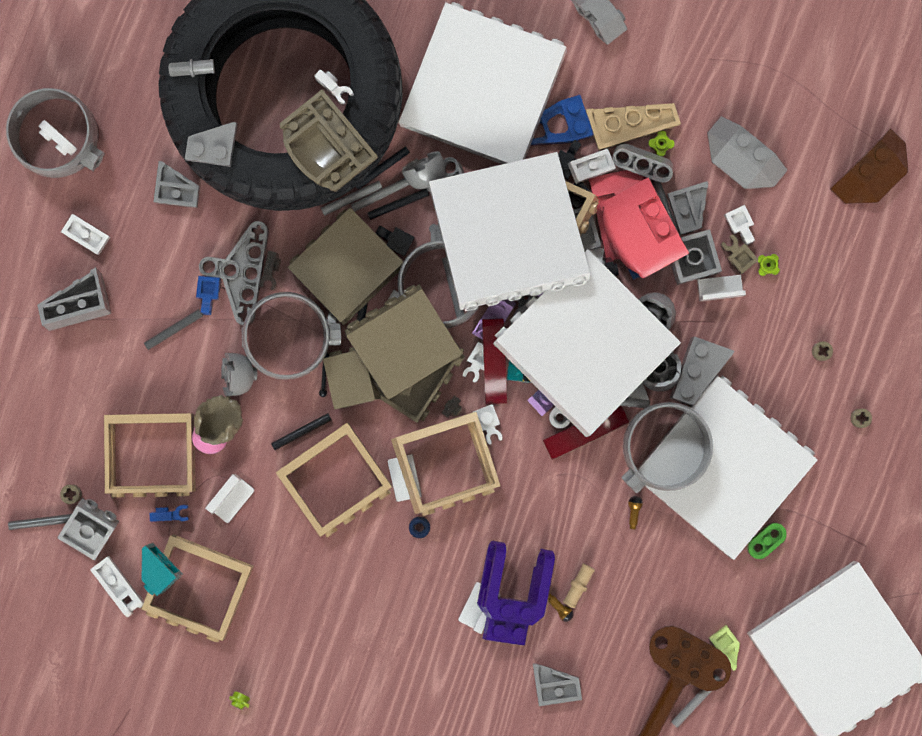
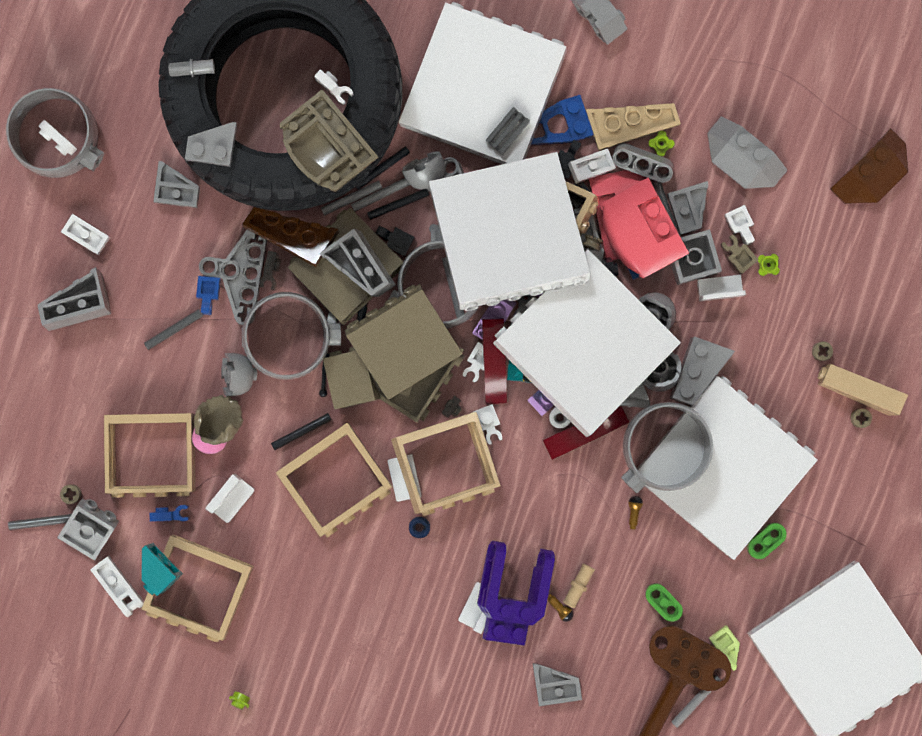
(291, 234): none -> reddish brown wing
(359, 262): none -> light grey wedge
(519, 116): none -> dark grey tile
(592, 243): none -> dark tan bush
(663, 602): none -> bright green plate
(862, 390): none -> tan slope

